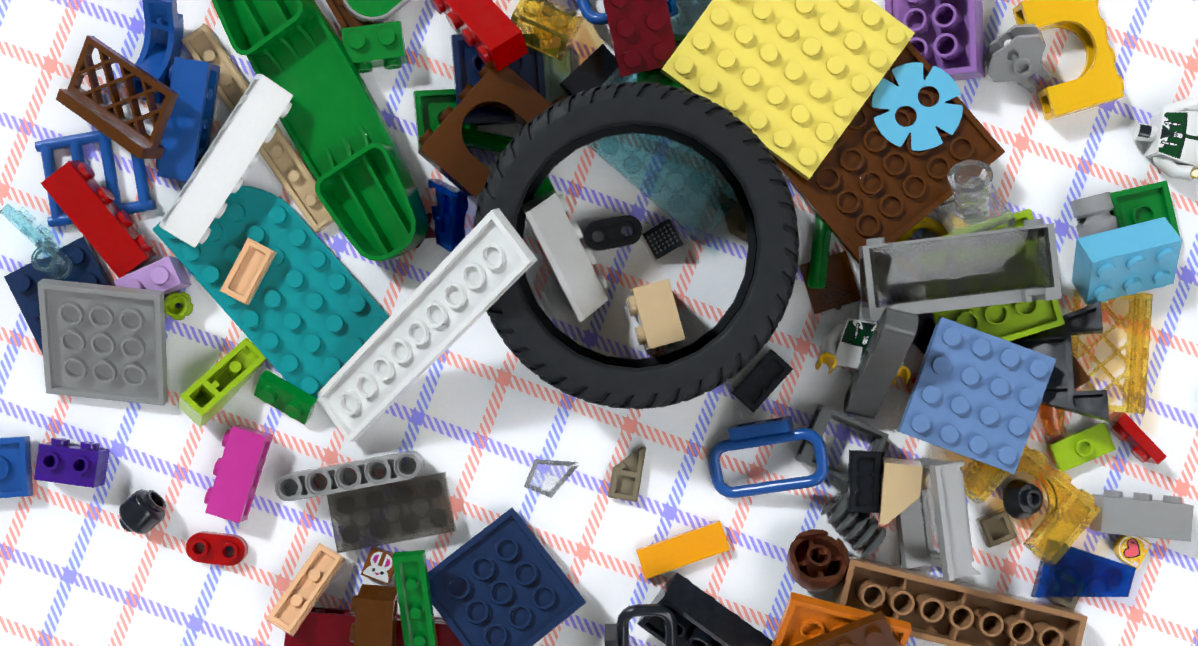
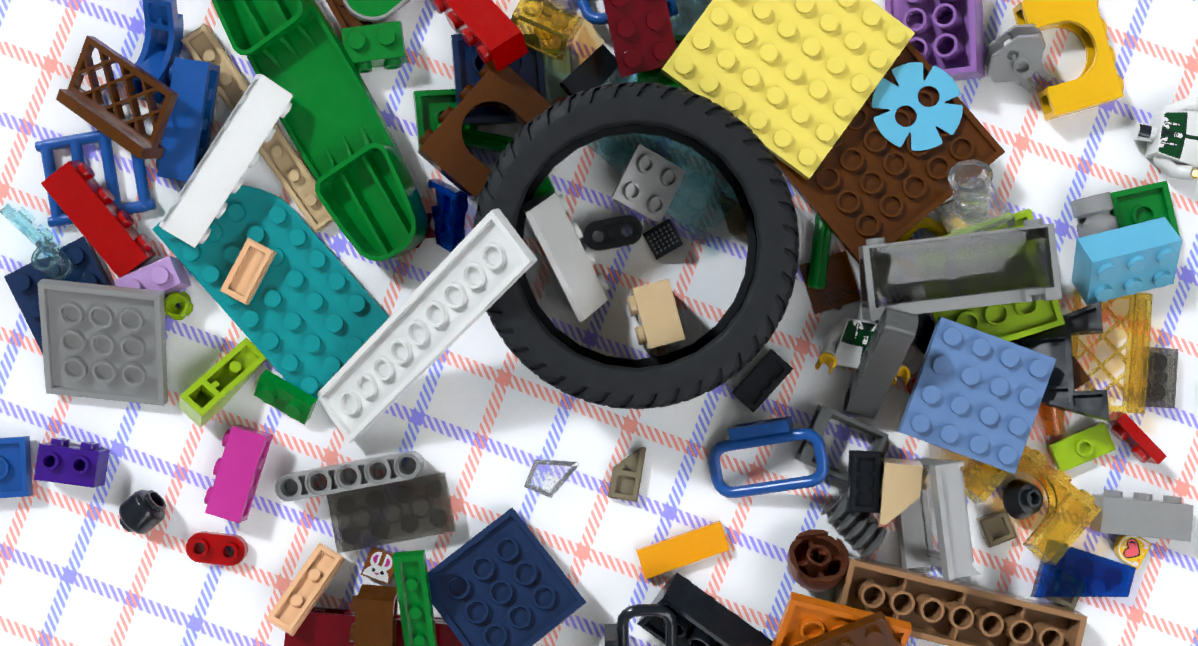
(648, 184): none -> light grey hinge
(1161, 377): none -> clear smoke plate

